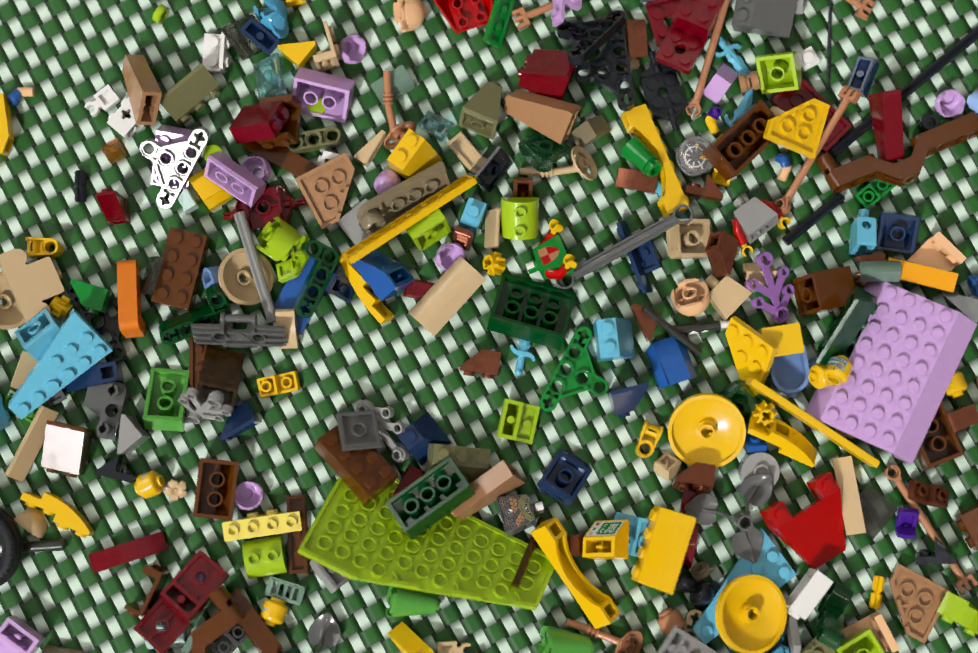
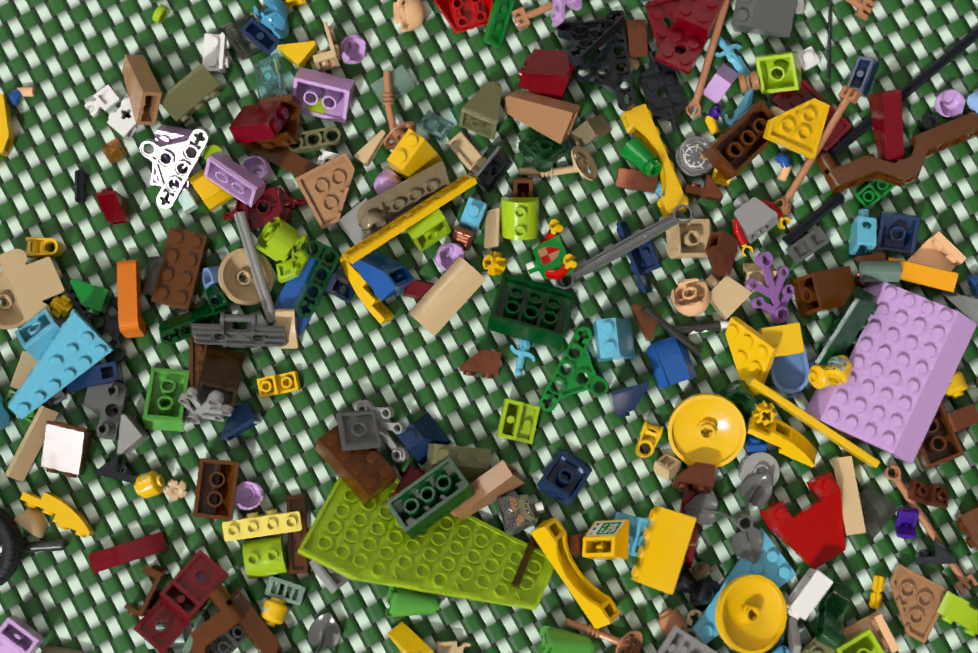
(807, 245): none -> dark grey slope

